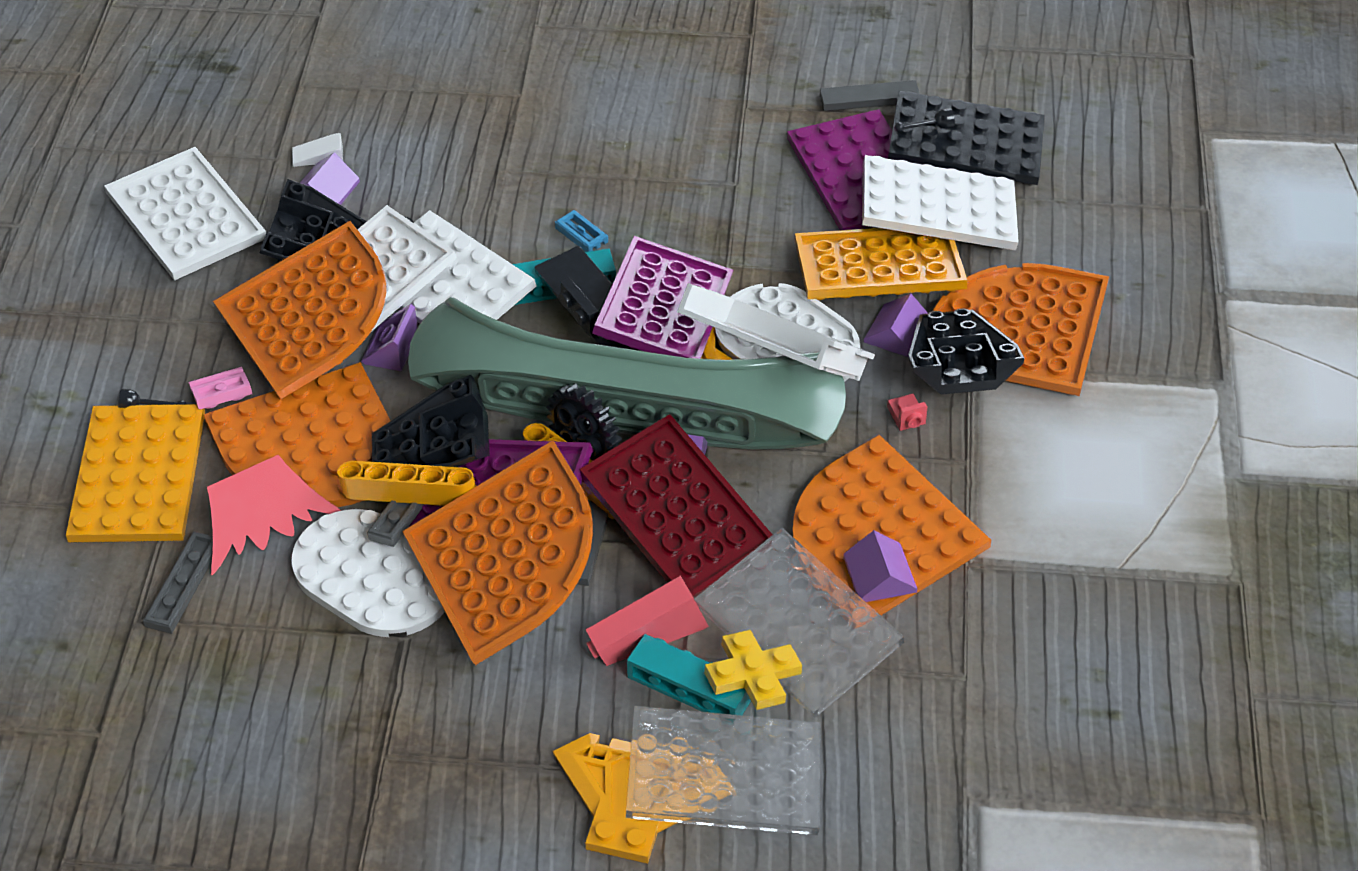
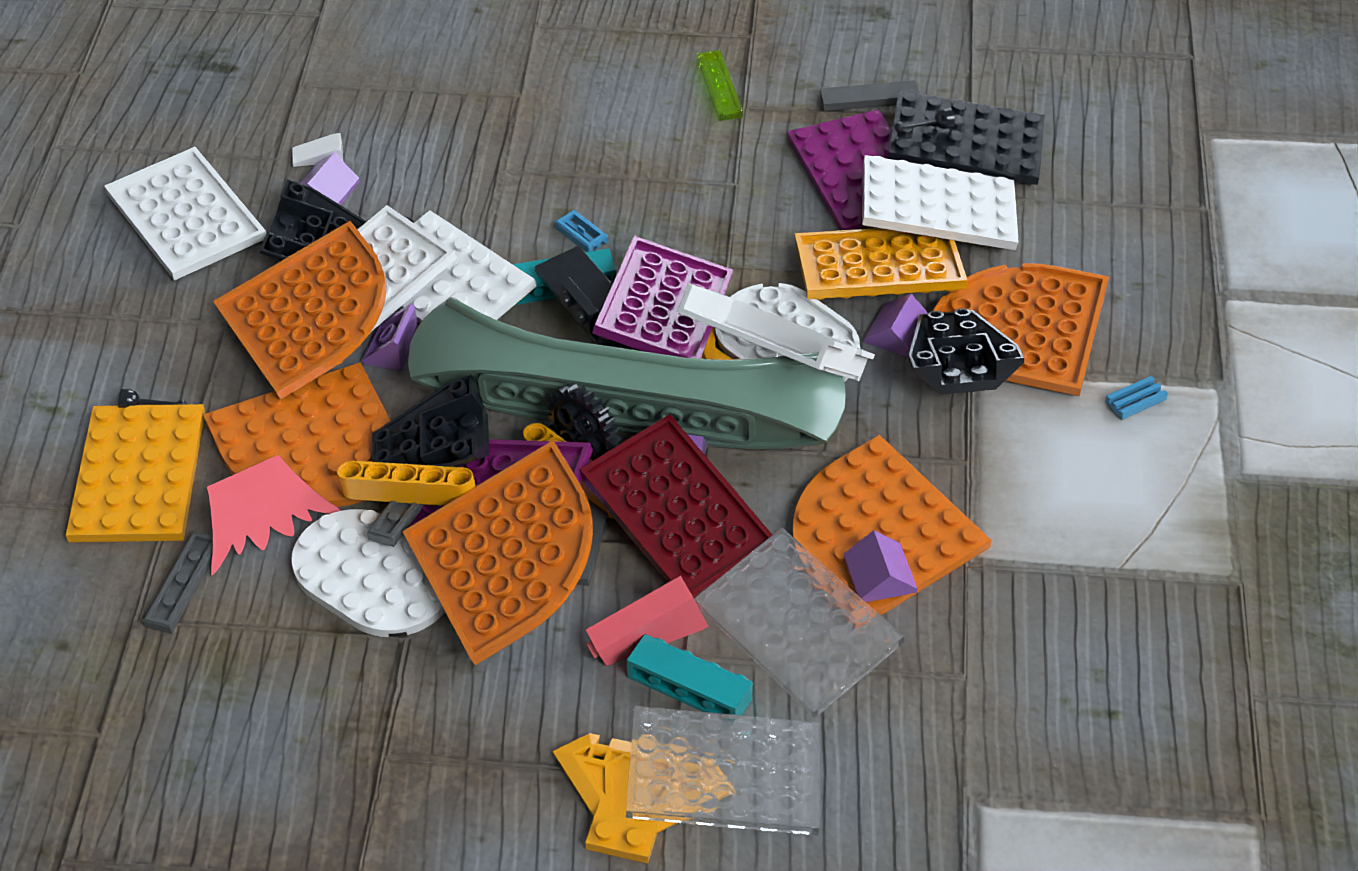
(220, 388): bright pink plate -> none
(720, 85): none -> clear neon green tile
(753, 669): yellow plate -> none
(907, 411): coral bracket -> none
(1133, 395): none -> dark azure tile

